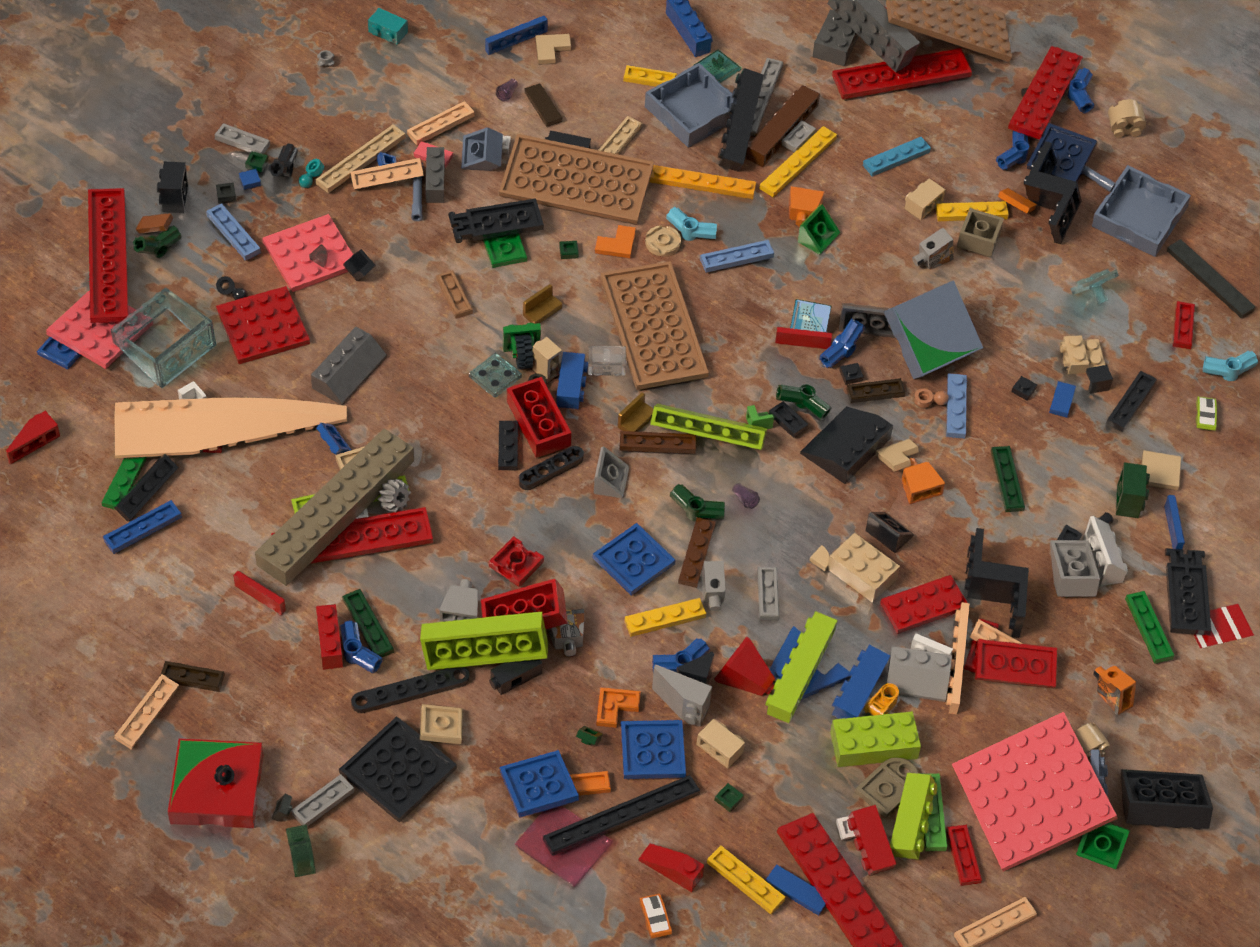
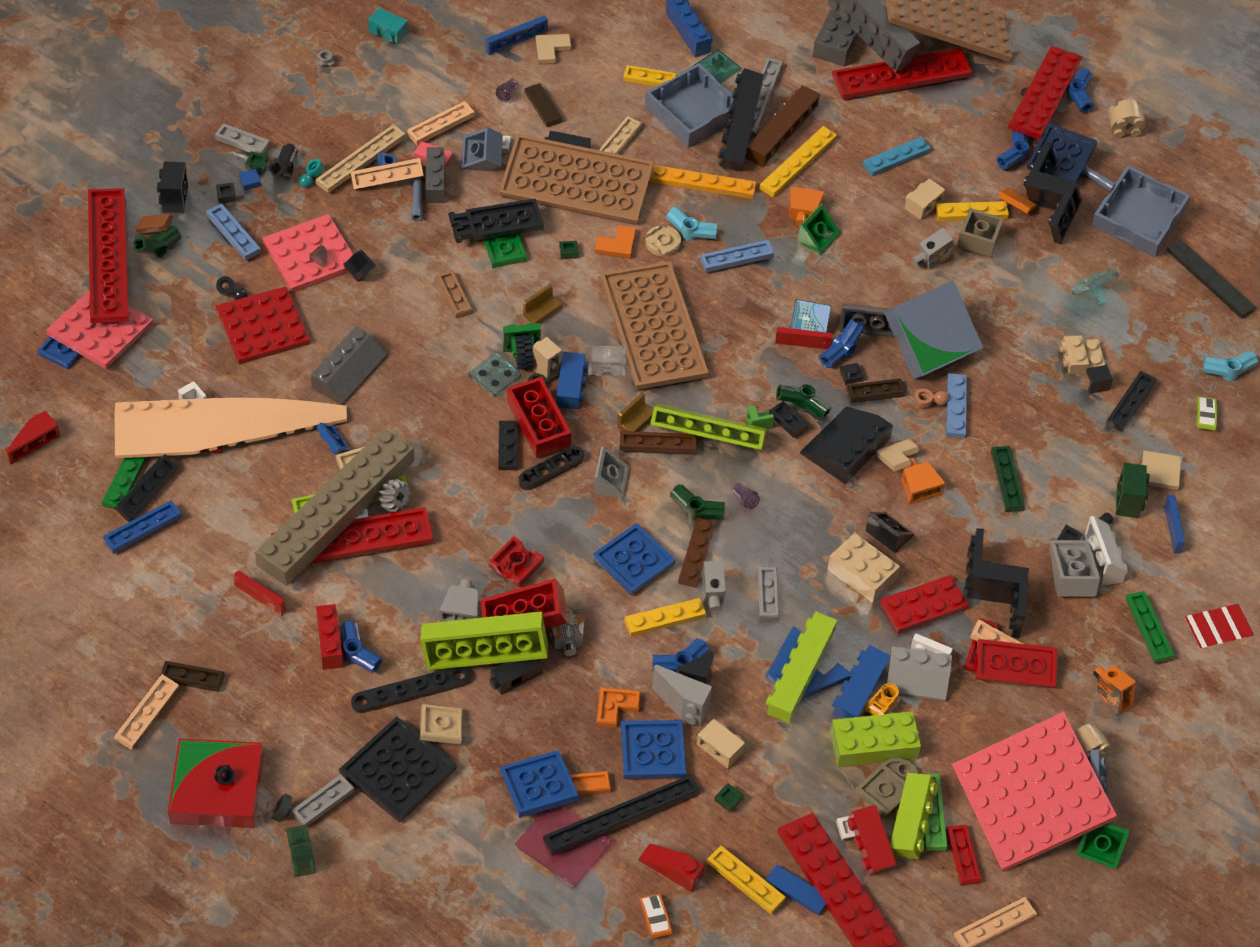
(181, 353): clear light blue windscreen -> none
(367, 623): dark green tile -> none
(589, 736): dark green plate -> none
(747, 670): red slope -> none
(798, 136): light grey plate -> none
(820, 558): tan tile -> none
(957, 663): light nougat plate -> none
(1024, 388): black plate -> none
(1062, 399): blue tile -> none
(1165, 799): black slope -> none
(1183, 325): red tile -> none
(1187, 592): black hinge -> none

